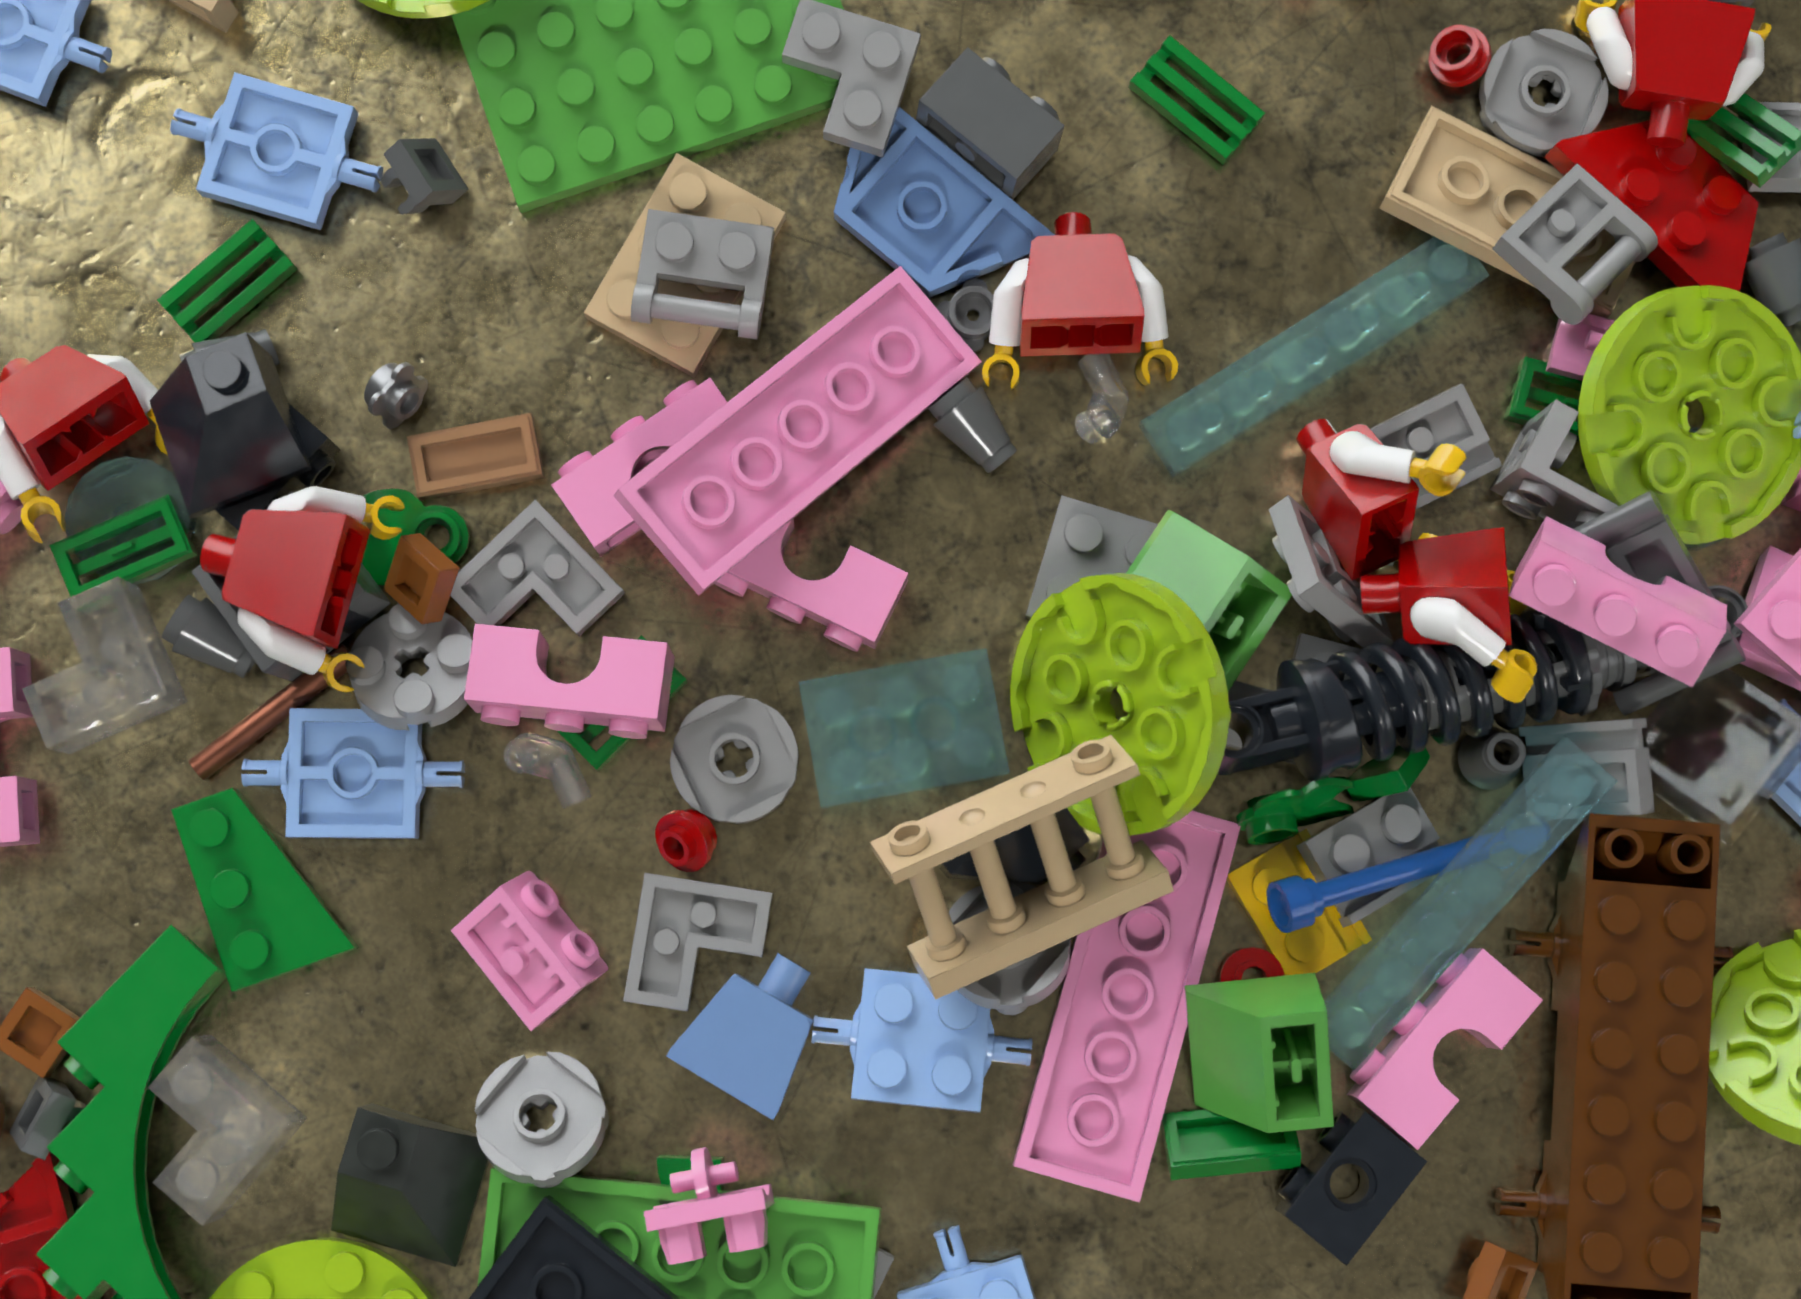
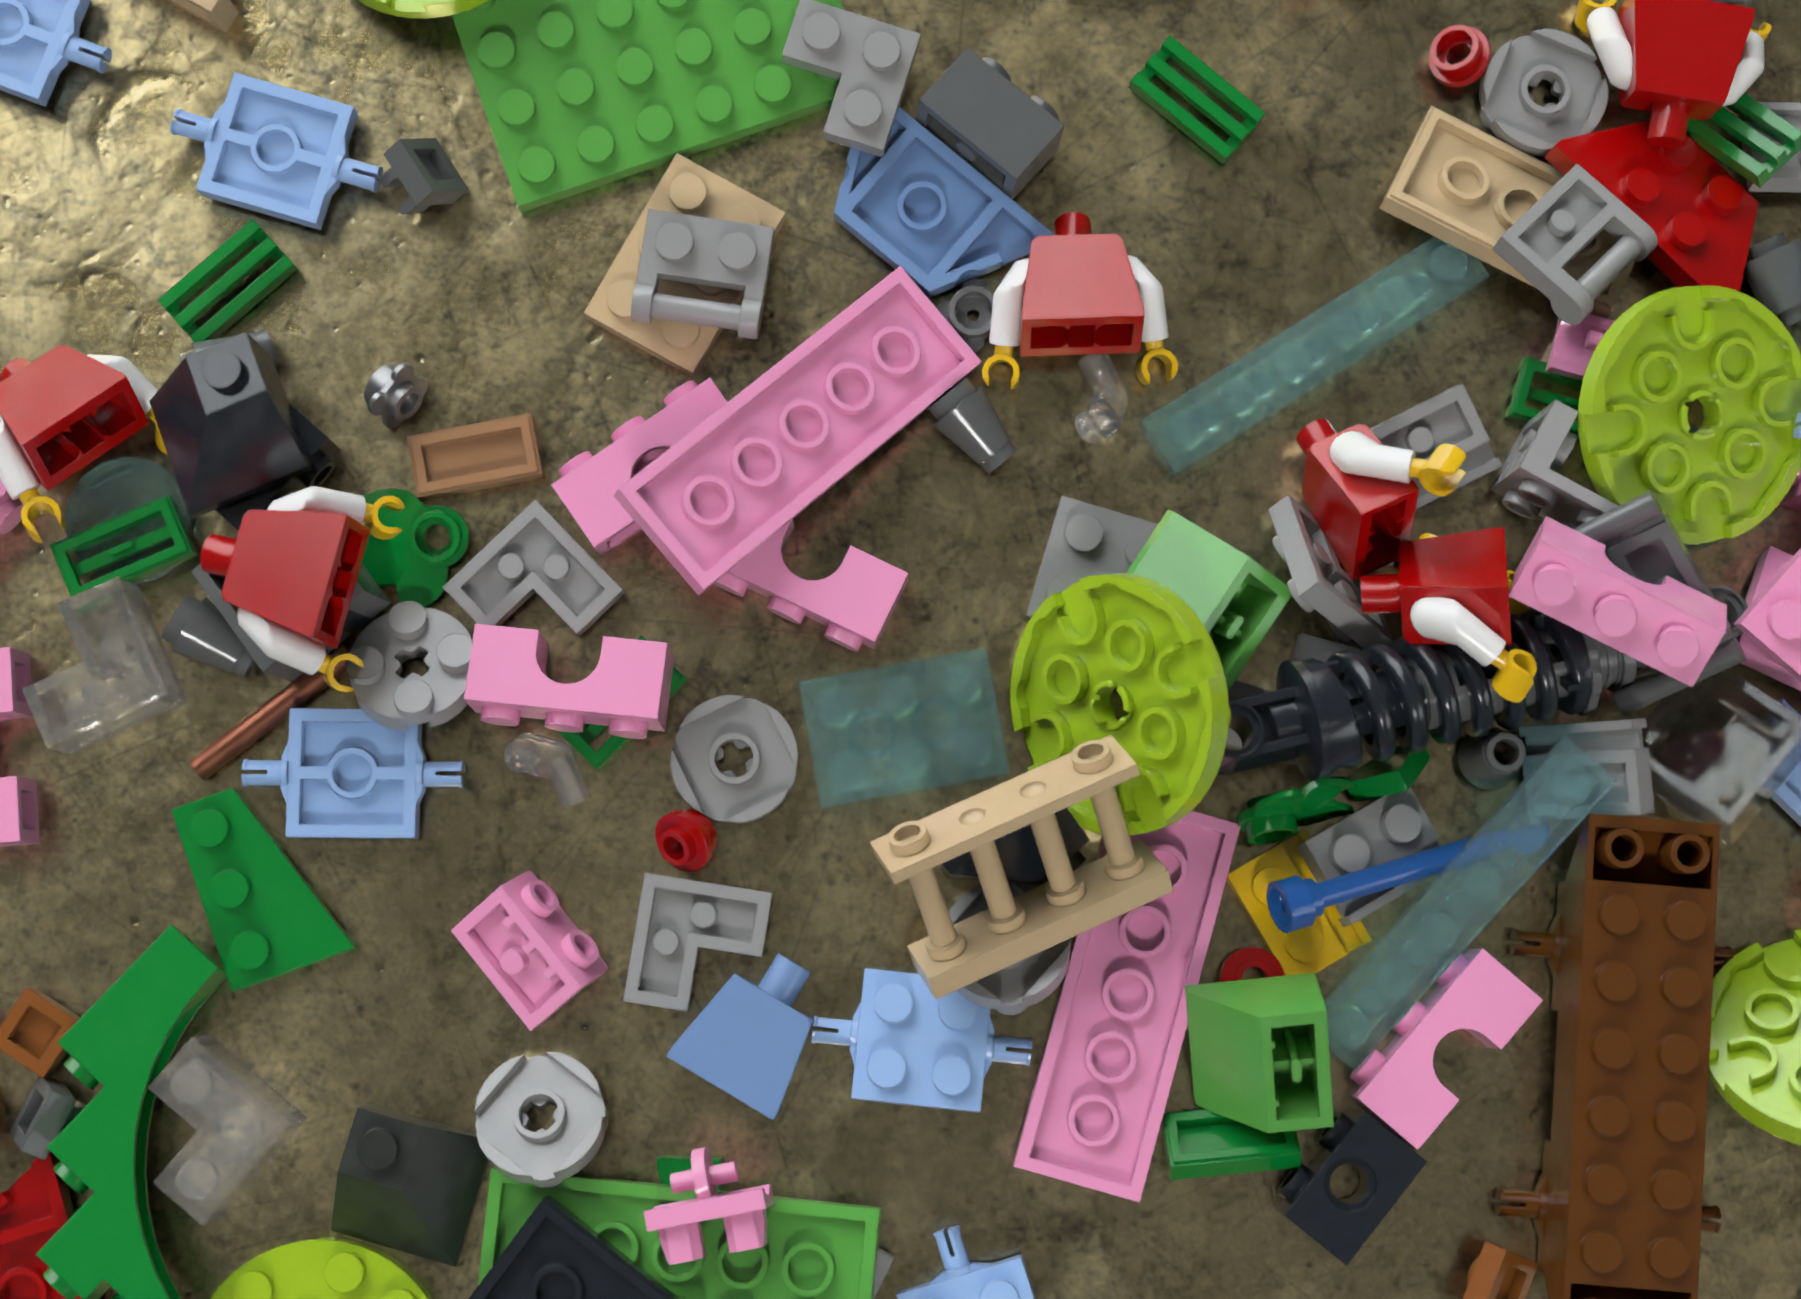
(421, 578): dark orange plate -> none

